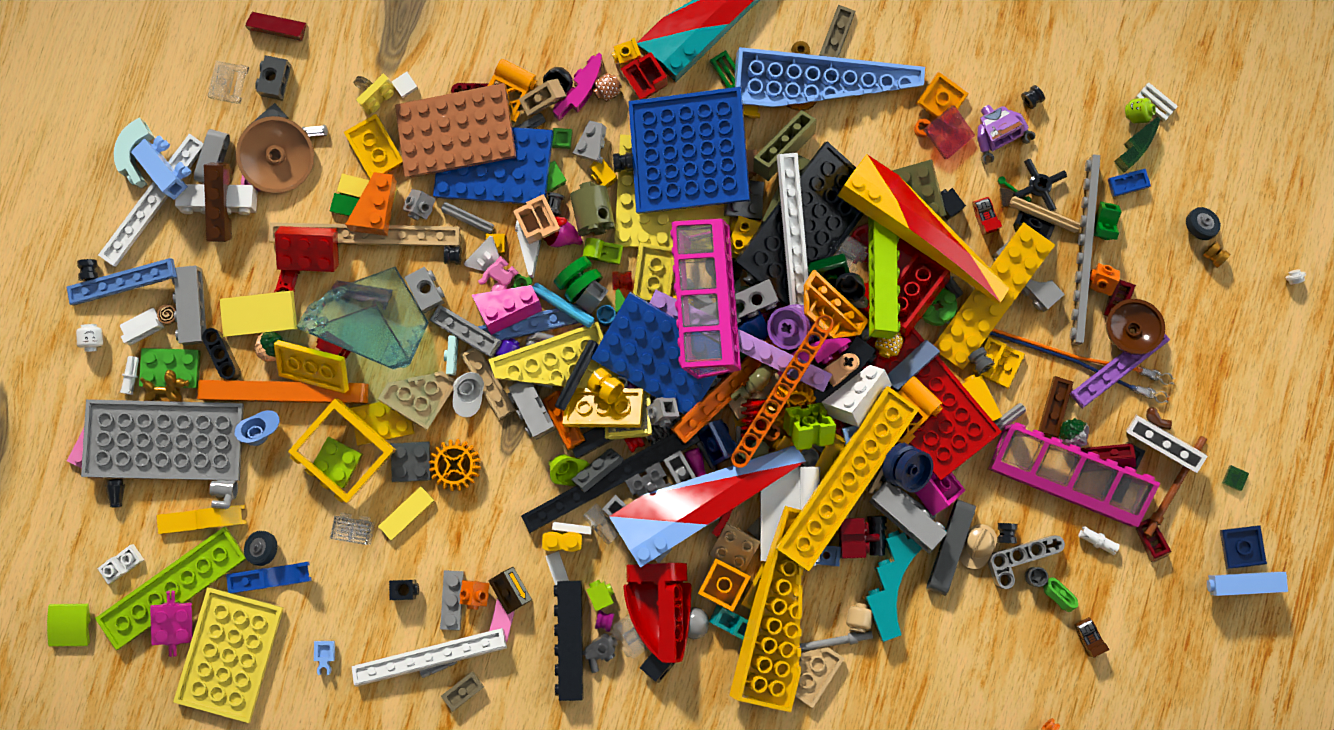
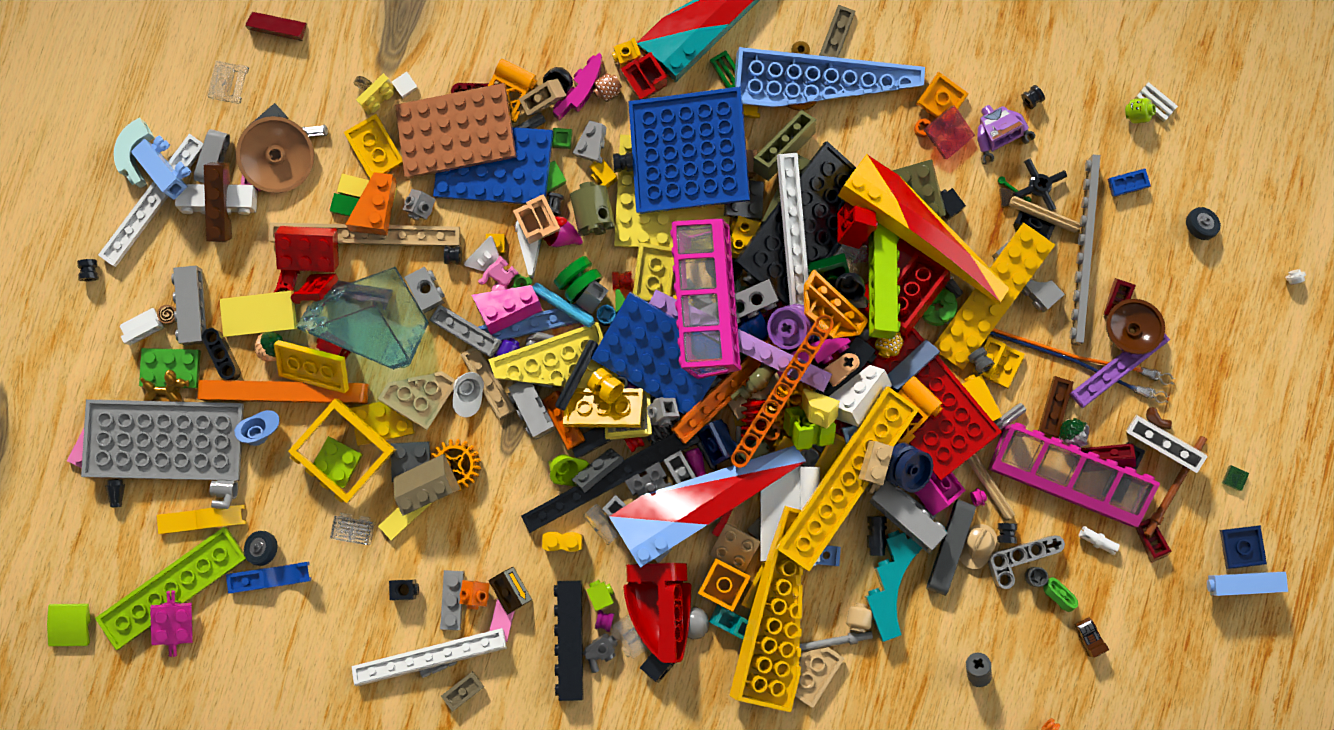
(89, 337): white head -> none
(120, 564): white slope -> none
(121, 281): medium blue tile -> none
(130, 375): white axle -> none
(228, 655): light yellow plate -> none
(276, 88): dark grey brick -> none
(315, 288): none -> red plate
(324, 652): light blue plate -> none
(424, 484): none -> dark tan slope
(451, 355): light aqua plate -> none
(467, 218): light grey axle -> none
(556, 567): white sticker -> none
(572, 528): white tile -> none
(603, 251): lime plate -> none
(819, 408): none -> light yellow slope
(855, 225): none -> red brick
(855, 538): dark red brick -> none
(876, 462): none -> tan brick
(978, 497): none -> dark pink plate
(979, 669): none -> dark grey piece
(986, 216): red leg -> none
(991, 487): none -> tan axle
(1104, 279): orange brick -> none
(1106, 221): green brick -> none
(1137, 145): clear green slope -> none
(1216, 254): pearl gold wheel -> none

